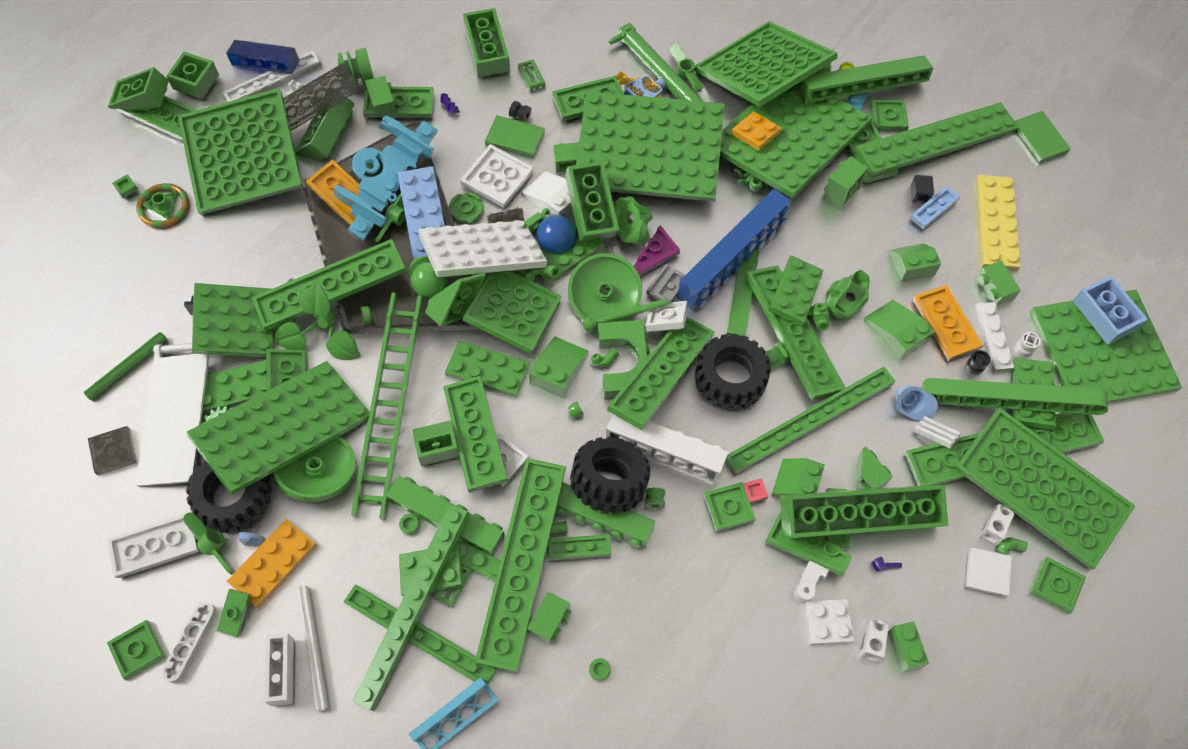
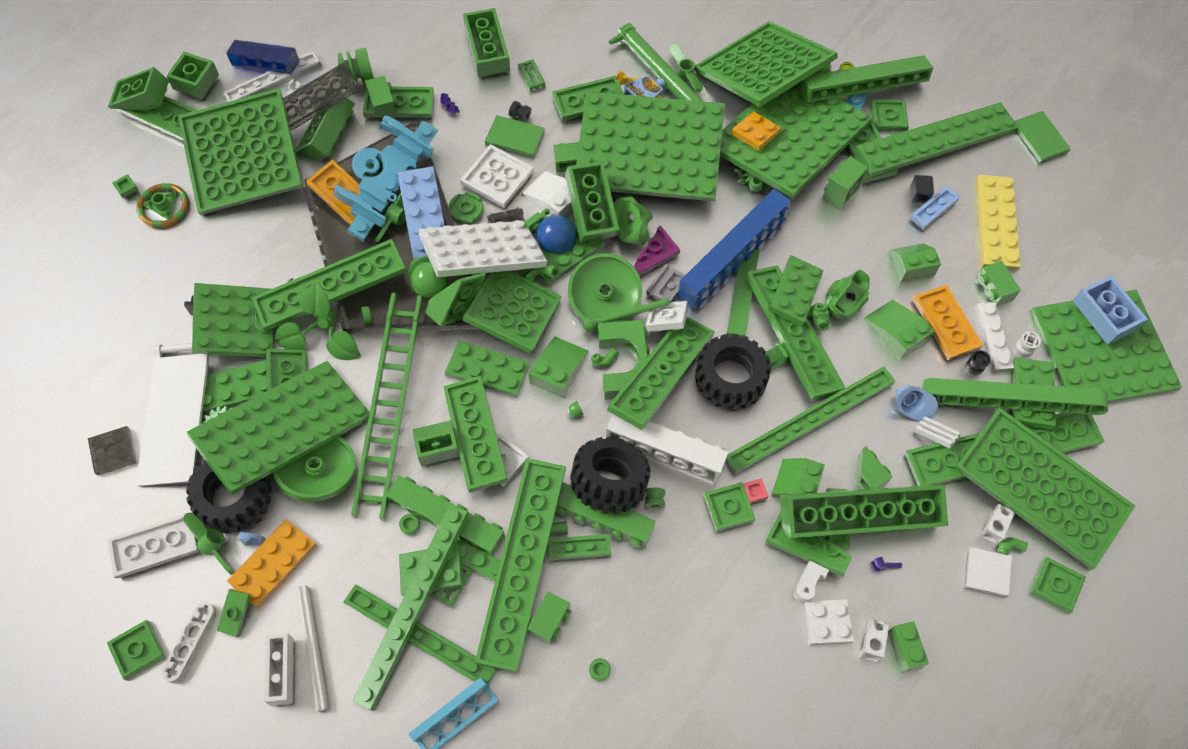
(124, 366): bright green axle -> none

